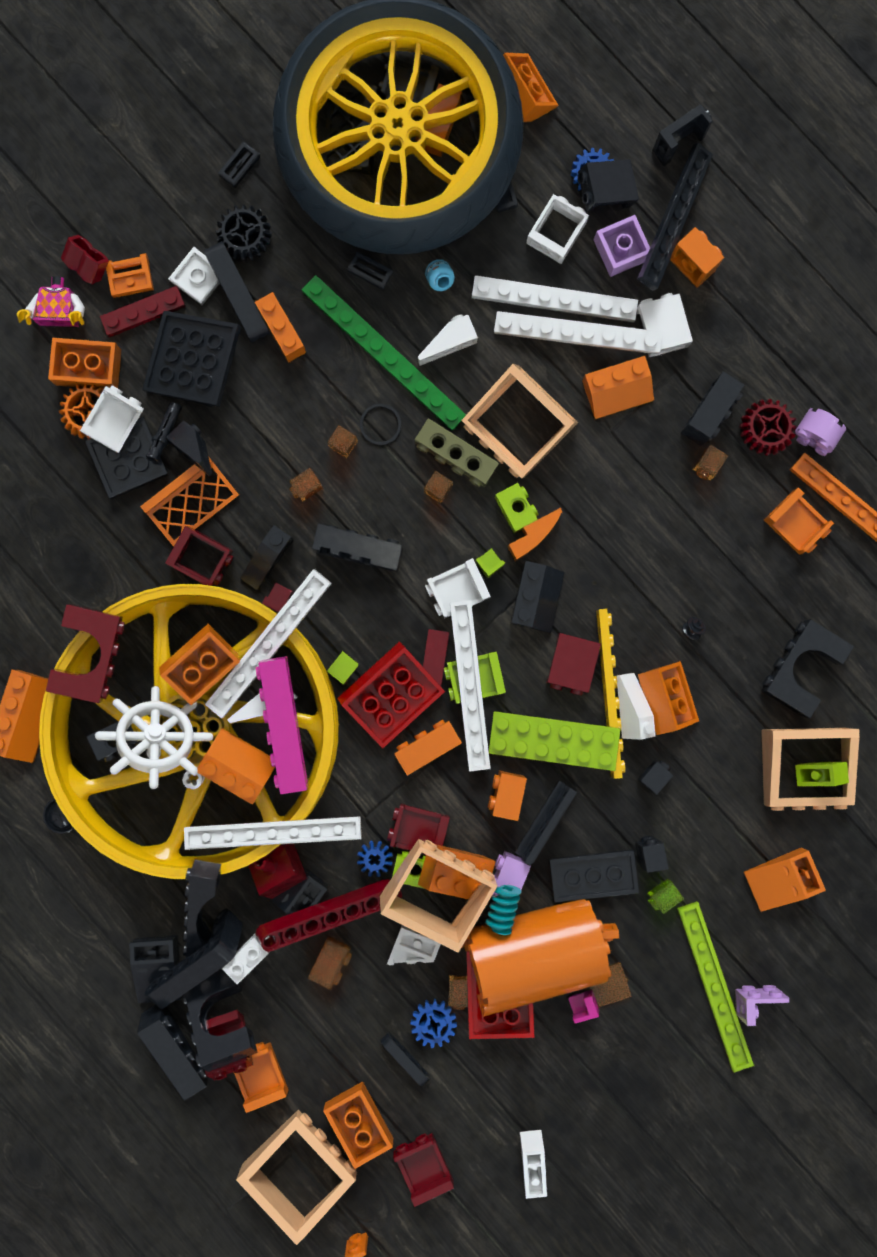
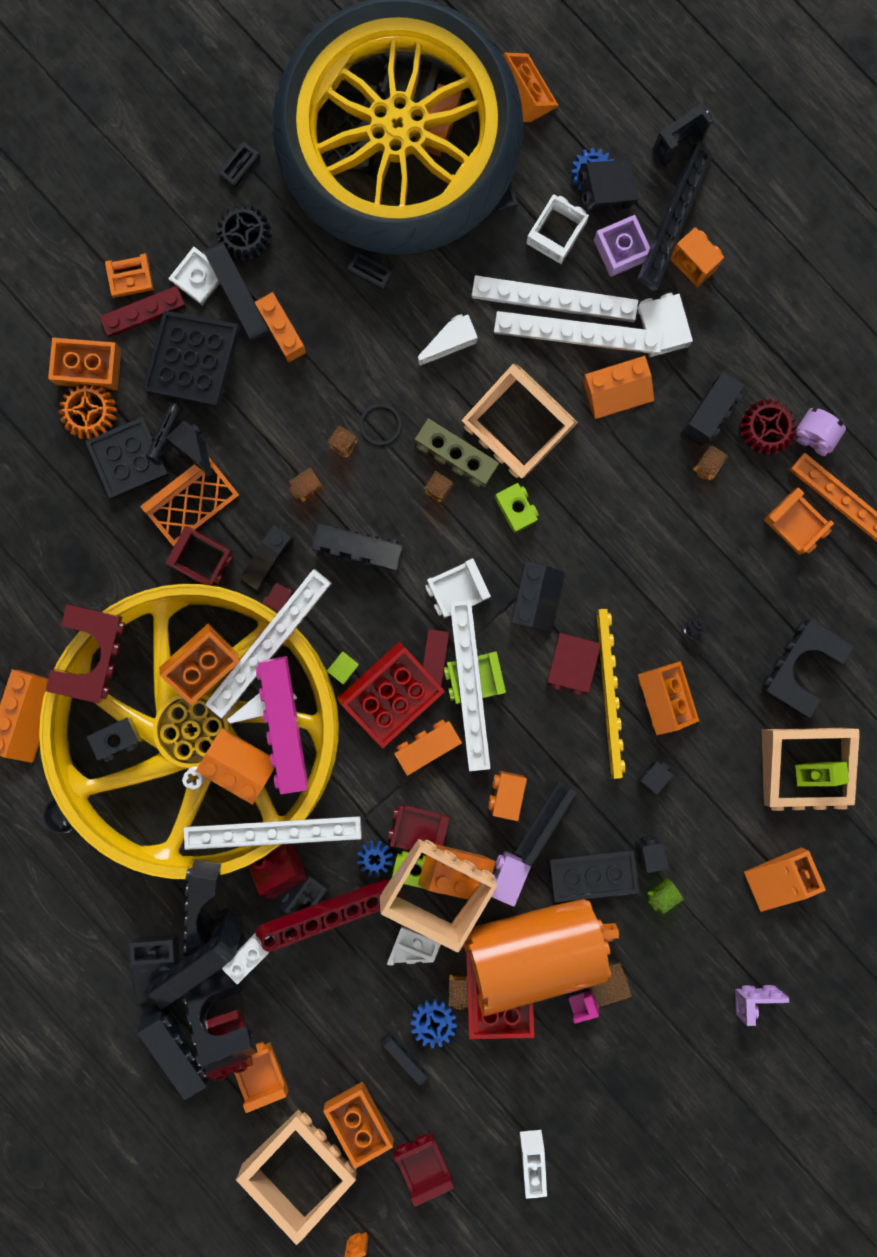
(54, 306): torso -> none
(84, 259): dark red brick -> none
(112, 418): white panel -> none
(154, 737): white piece -> none
(329, 963): clear orange brick -> none
(383, 353): green plate -> none
(439, 275): medium azure head -> none
(489, 563): lime panel -> none
(503, 909): teal piece -> none
(534, 535): orange slope -> none
(554, 741): lime plate -> none
(635, 712): white slope -> none
(715, 987): lime tile -> none

